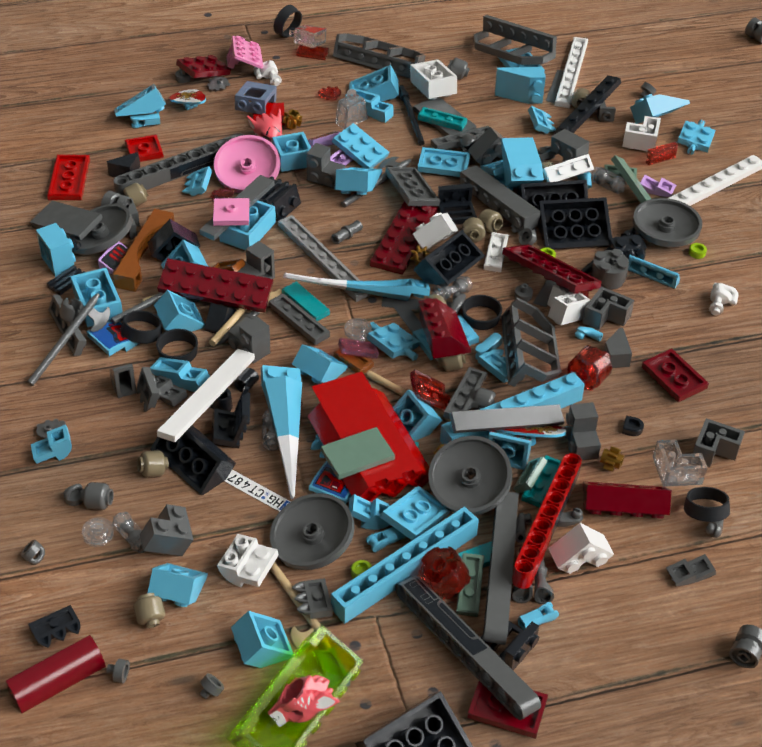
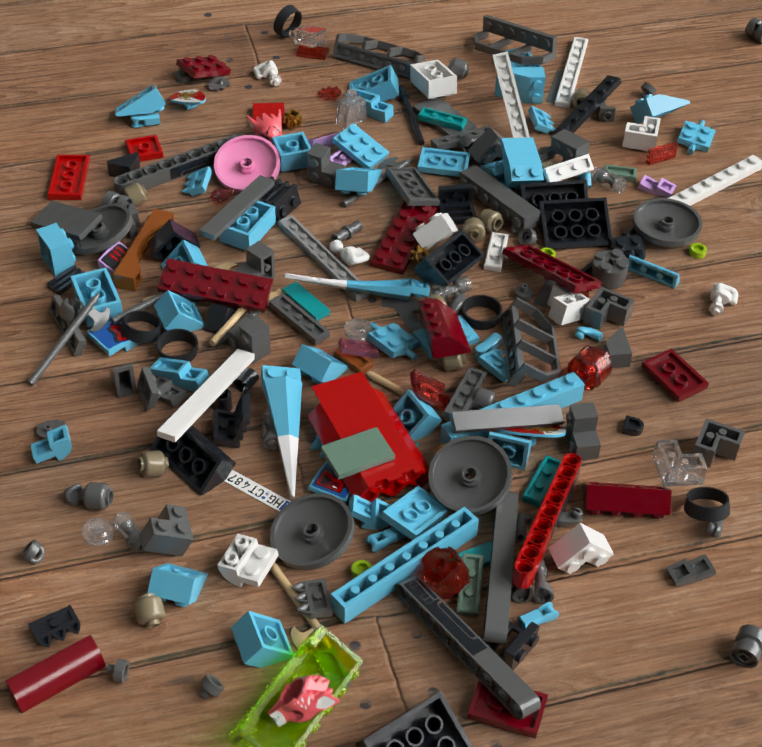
(231, 212): bright pink plate -> none
(232, 265): dark orange tile -> none
(244, 51): bright pink bracket -> none
(258, 94): sand blue window -> none
(350, 254): none -> white piece
(510, 95): none -> white plate
(530, 475): sand green tile -> none
(612, 458): pearl gold gear -> none
(630, 179): sand green tile -> none

